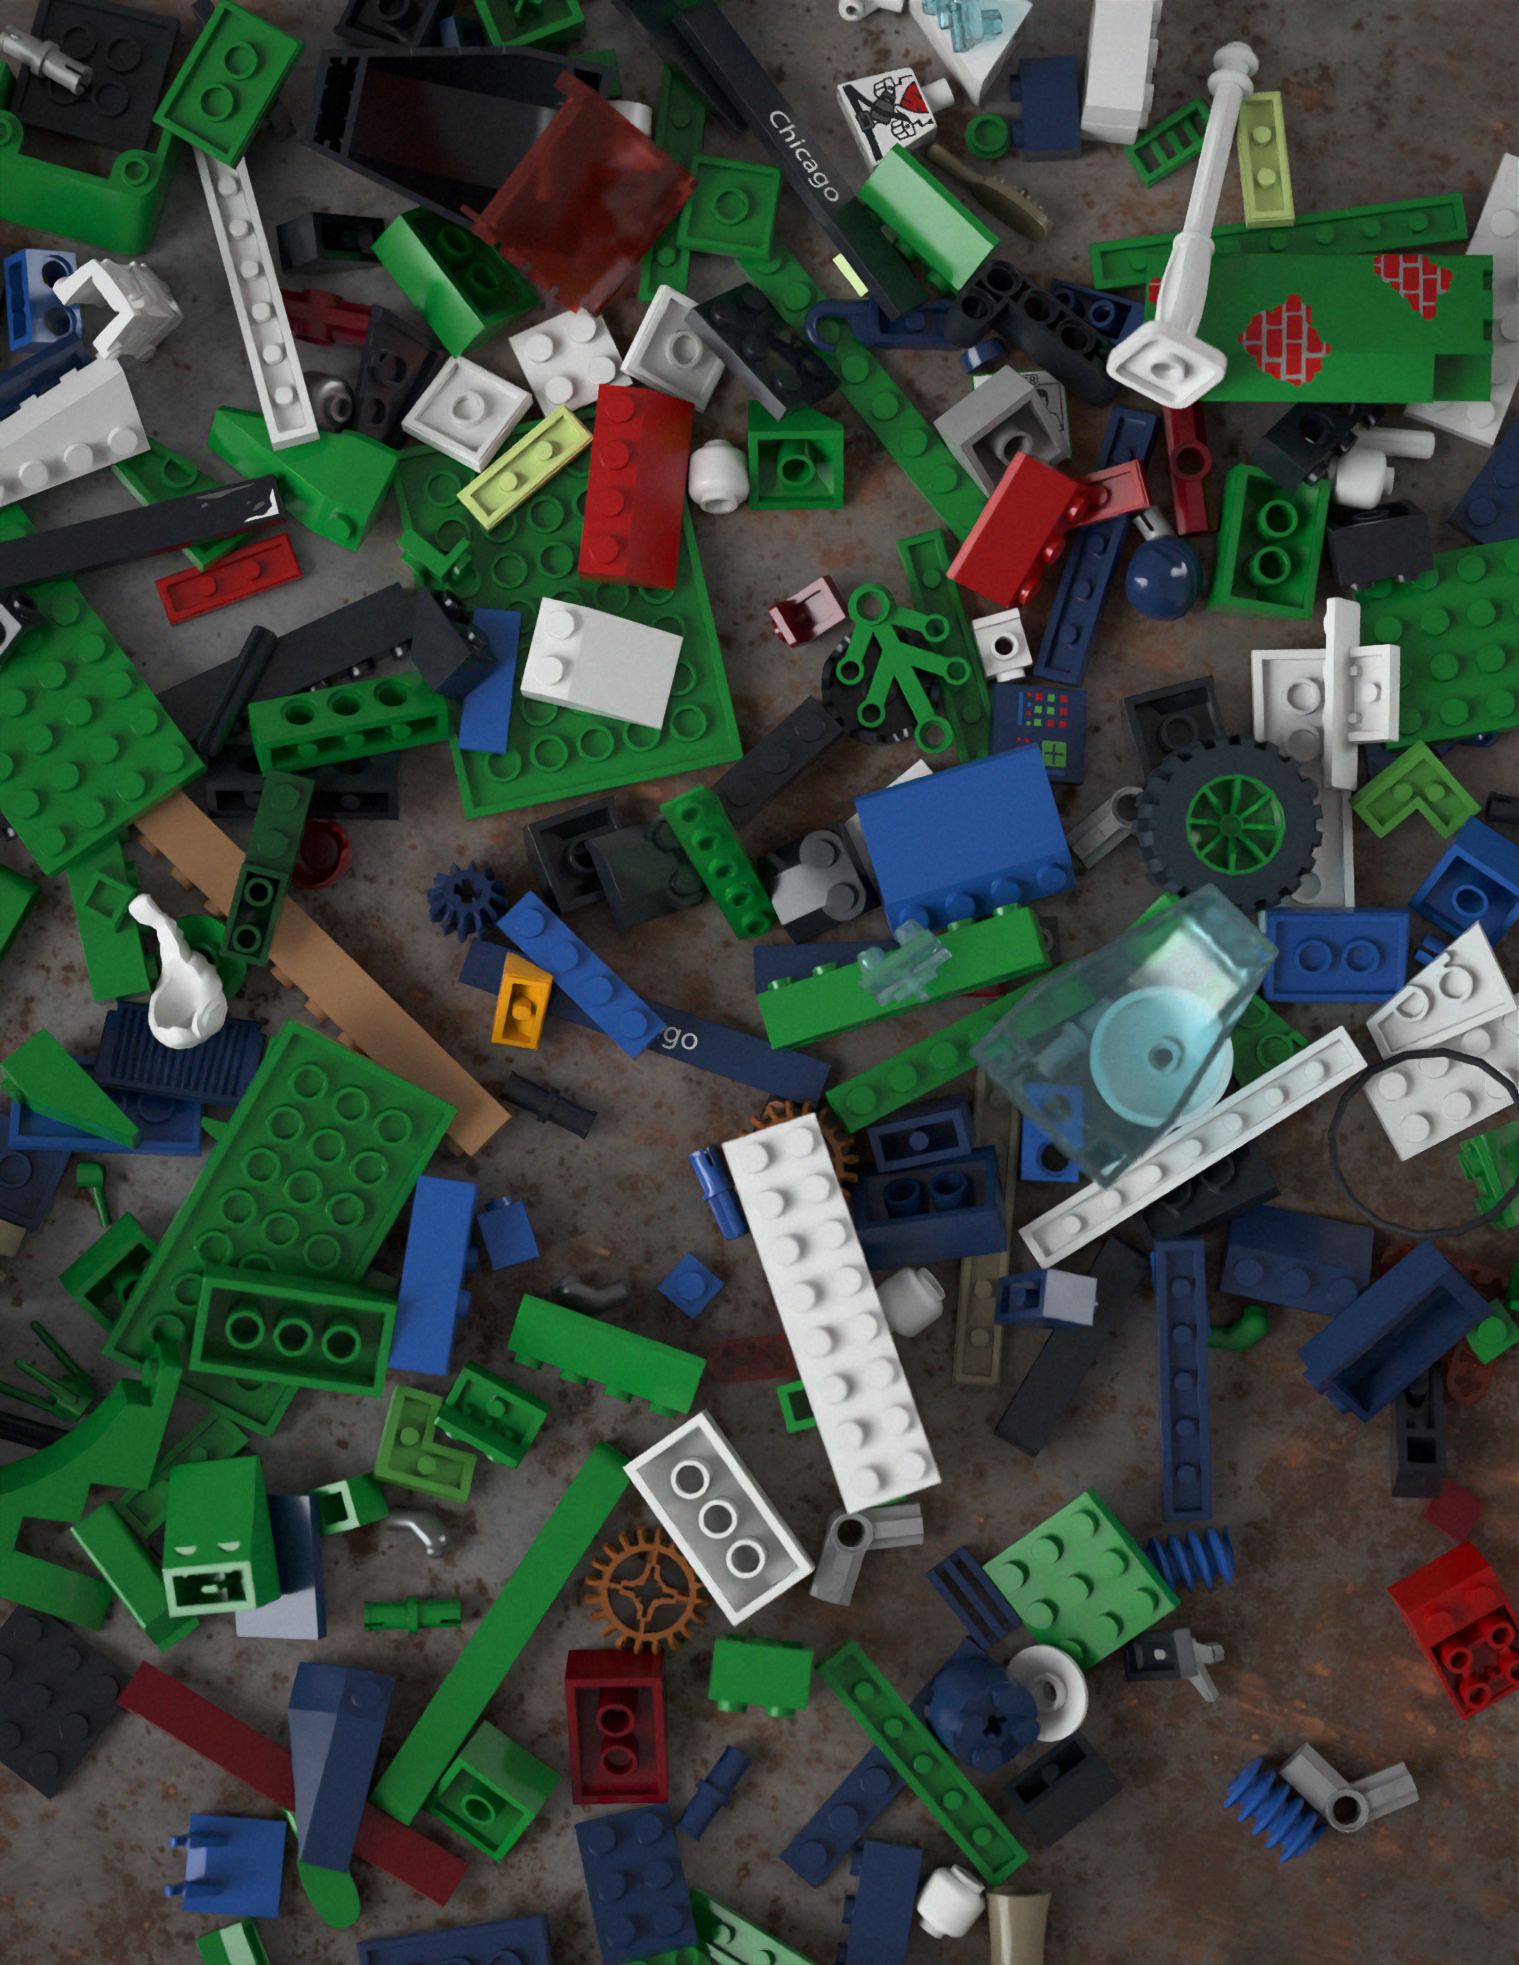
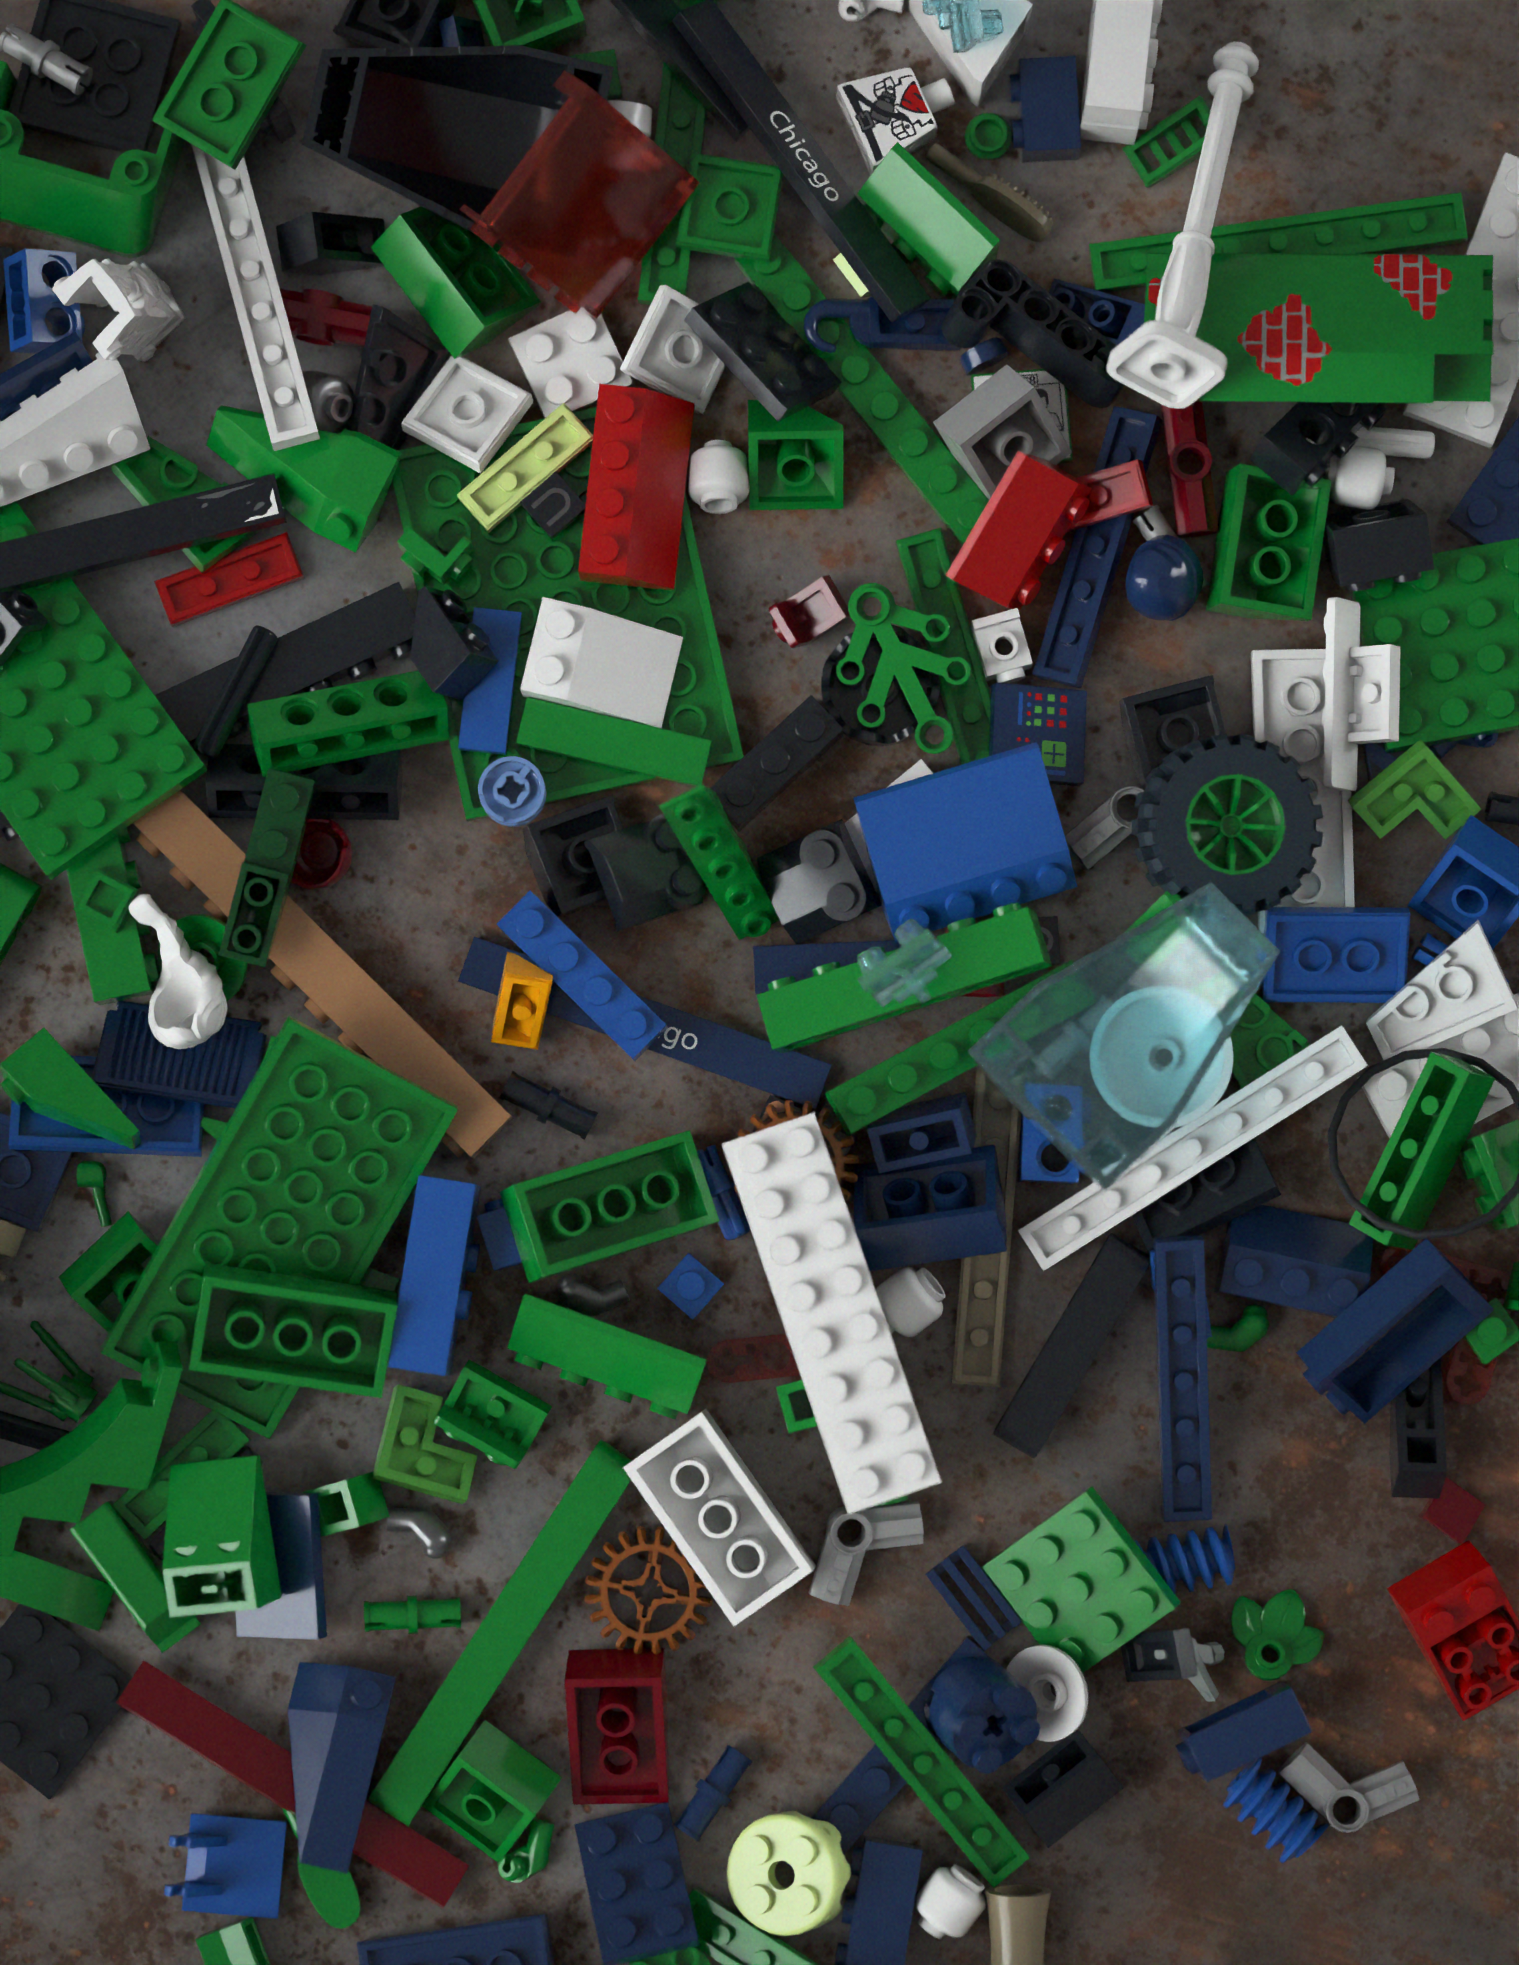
(462, 885): dark blue gear -> none
(512, 791): none -> medium blue wheel
(531, 1857): none -> green arm
(553, 505): none -> black tile
(609, 1206): none -> green brick
(613, 742): none -> green tile
(760, 1673): green brick -> none
(818, 1866): none -> yellowish green plate
(1046, 1300): dark blue slope -> none
(1242, 1732): none -> dark blue window
(1264, 162): yellowish green tile -> none
(1275, 1627): none -> green plate
(1423, 1147): none -> green brick

